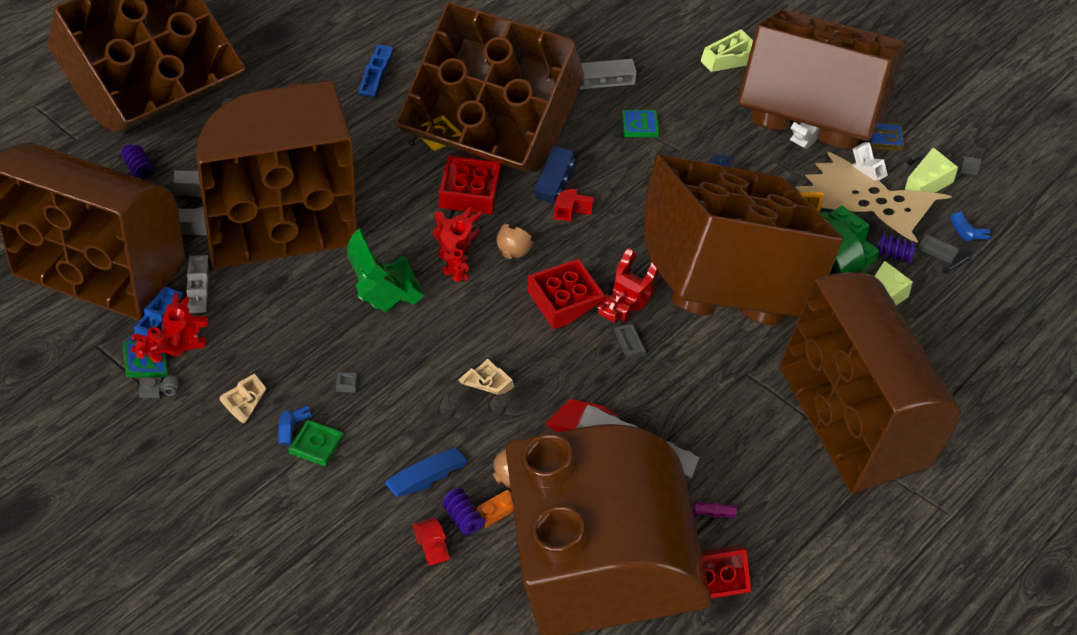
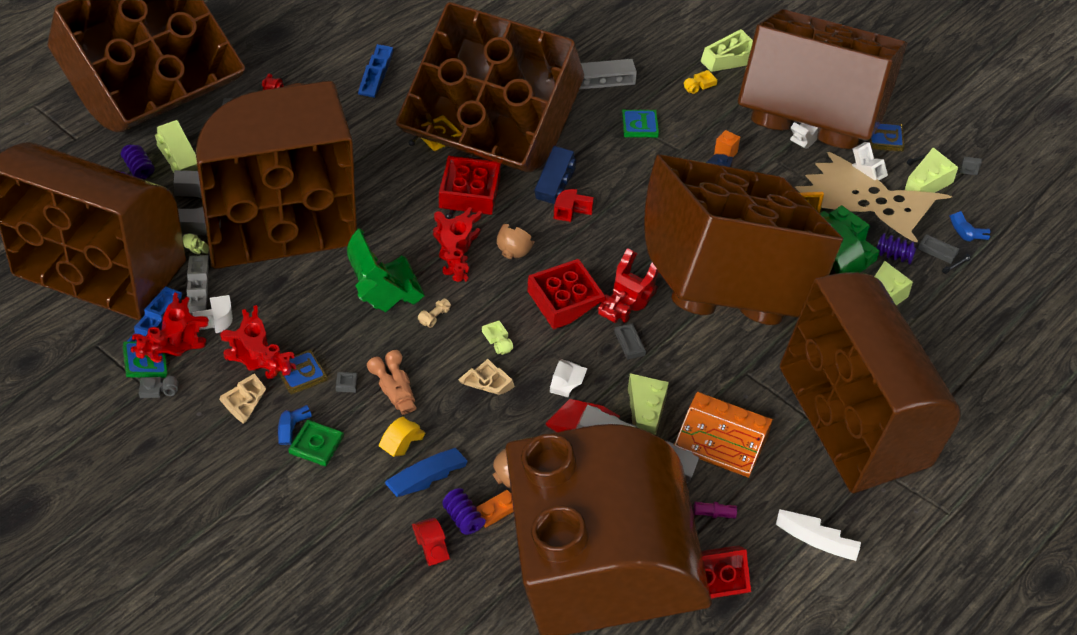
(176, 147): none -> yellowish green wedge
(195, 244): none -> yellowish green plate
(219, 315): none -> white brick
(251, 347): none -> red animal
(271, 83): none -> red brick
(307, 373): none -> tile
(396, 385): none -> nougat piece
(399, 436): none -> yellow brick
(429, 319): none -> tan bar
(497, 333): none -> yellowish green plate
(566, 377): none -> white slope
(646, 401): none -> yellowish green wedge
(704, 80): none -> yellow plate
(723, 434): none -> orange slope
(727, 144): none -> orange brick
(824, 538): none -> white slope

